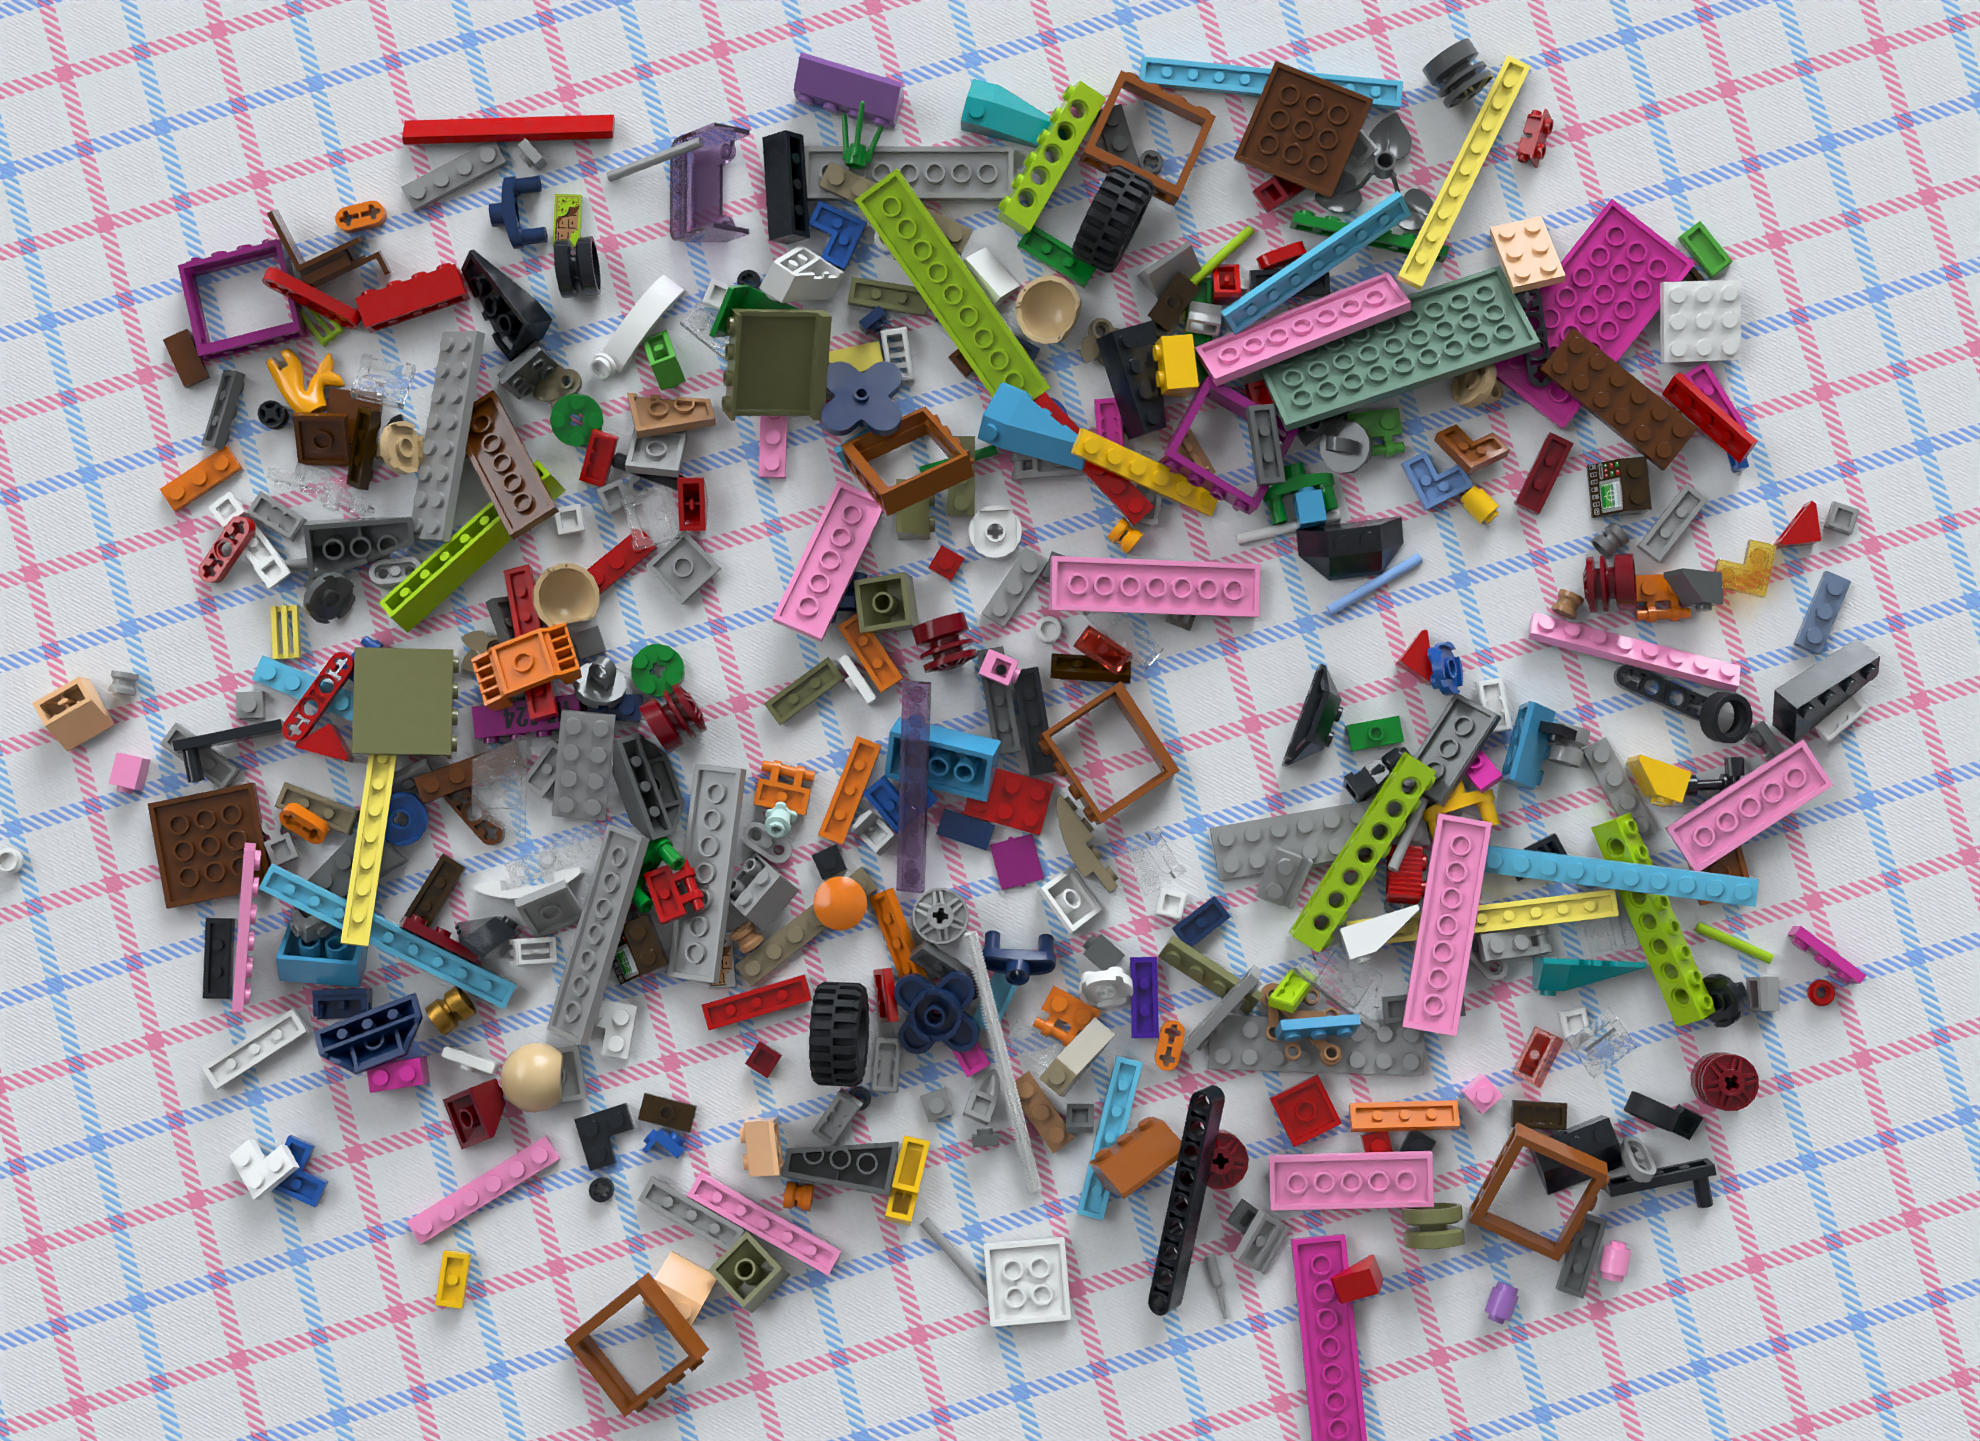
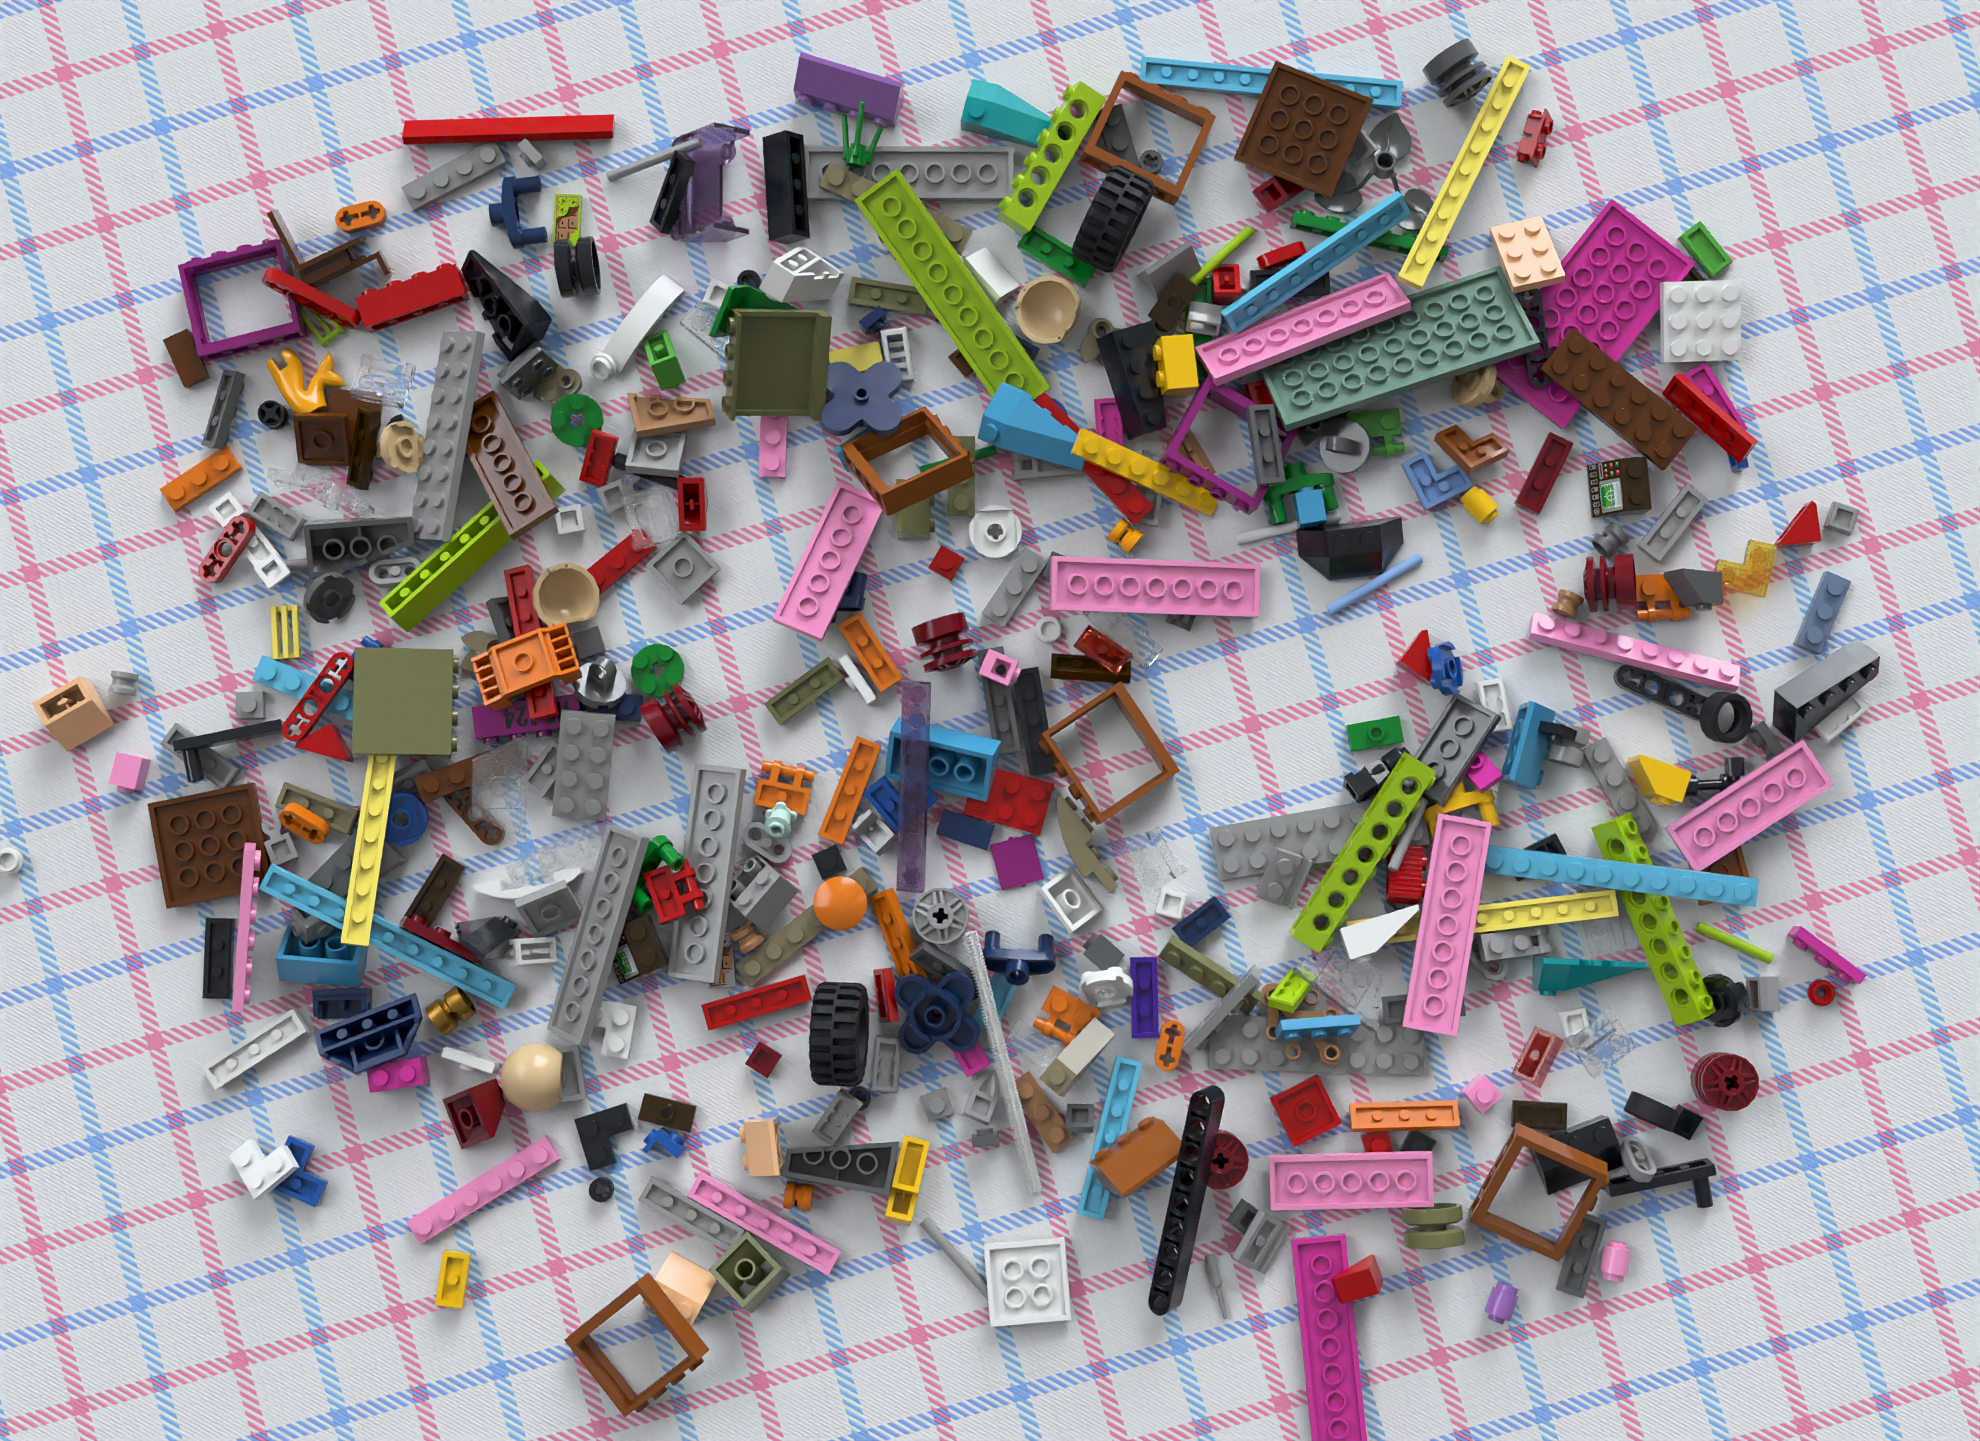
(647, 786): dark grey wedge -> none
(672, 192): none -> black plate
(844, 232): blue plate -> none
(886, 603): olive slope -> none
(1315, 719): black wedge -> none

